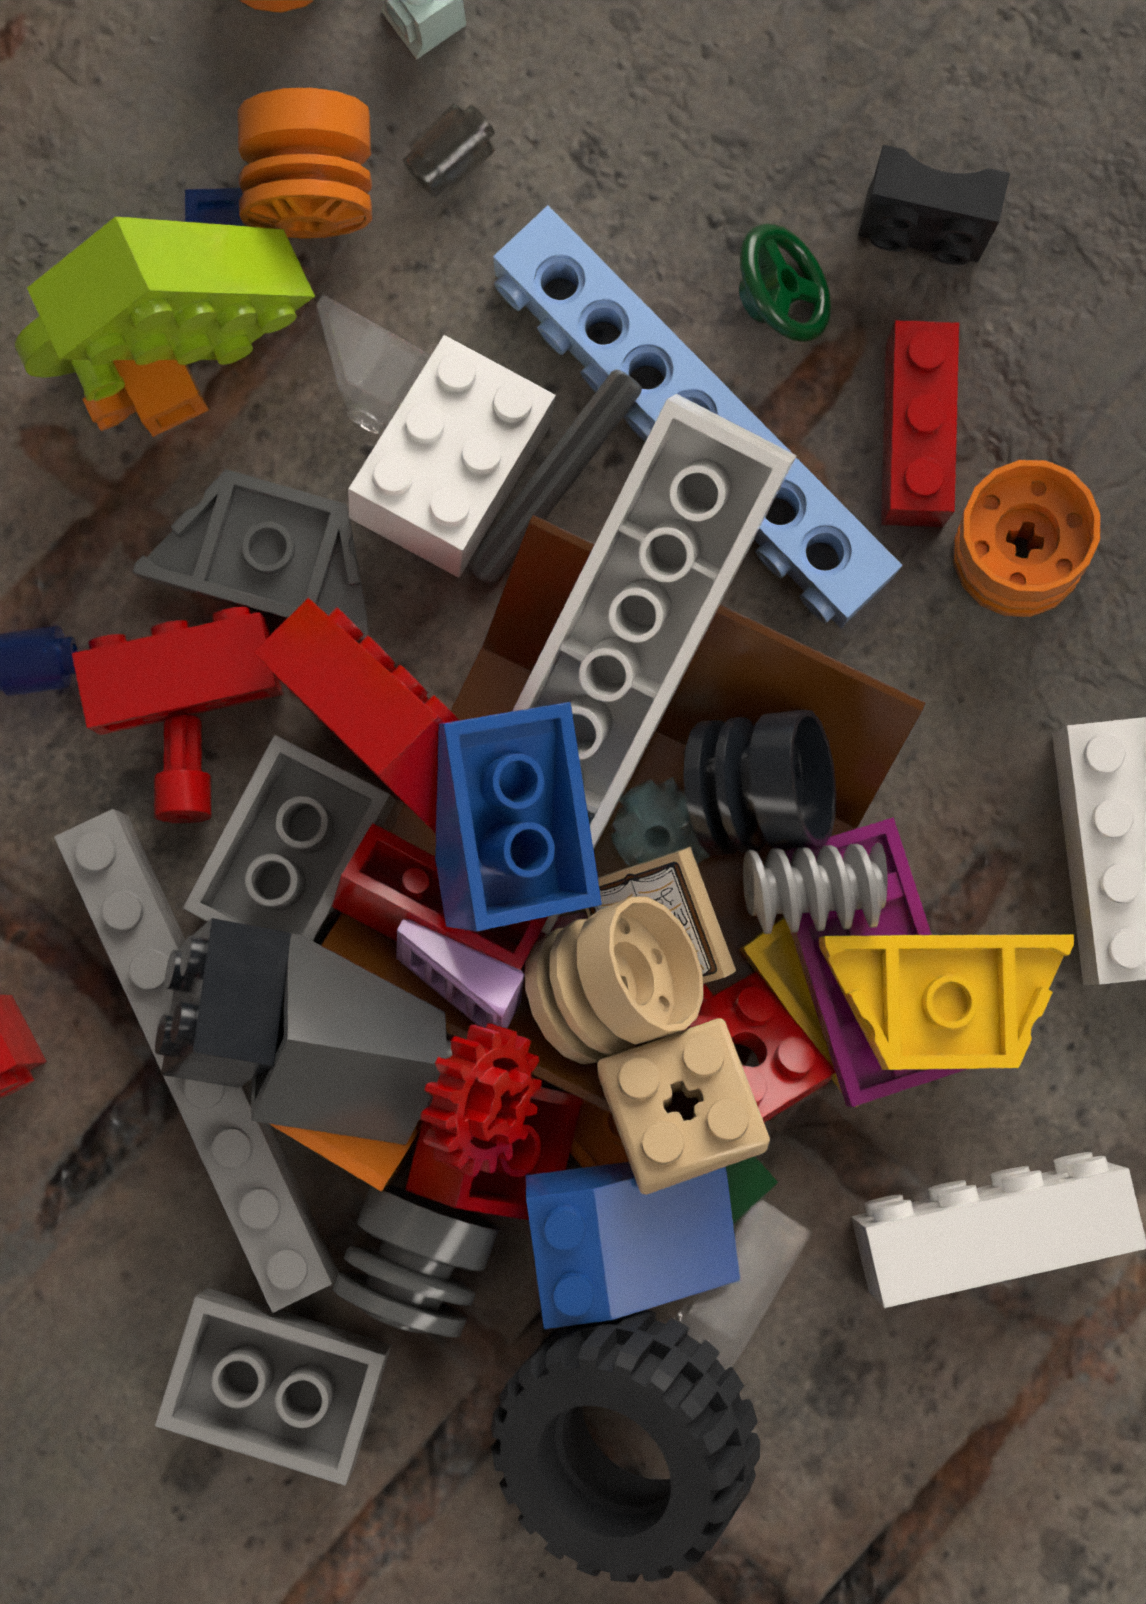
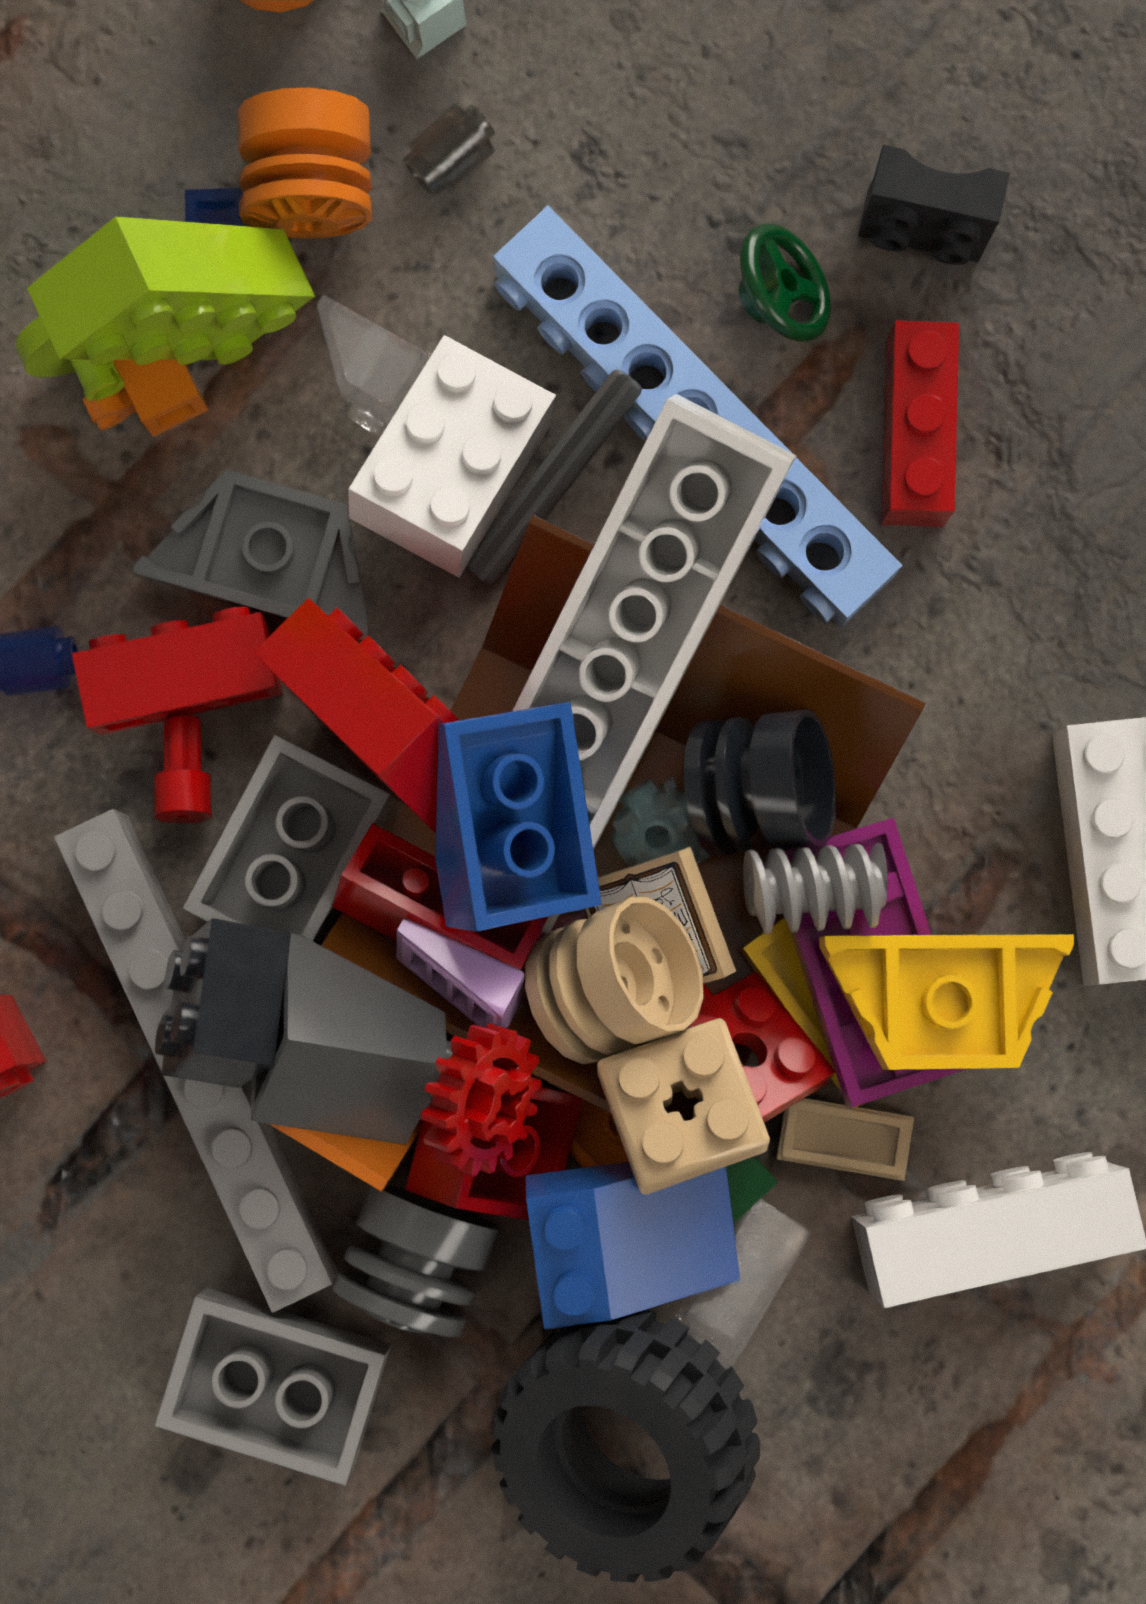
(845, 1138): none -> tan tile
(1048, 510): orange wheel -> none

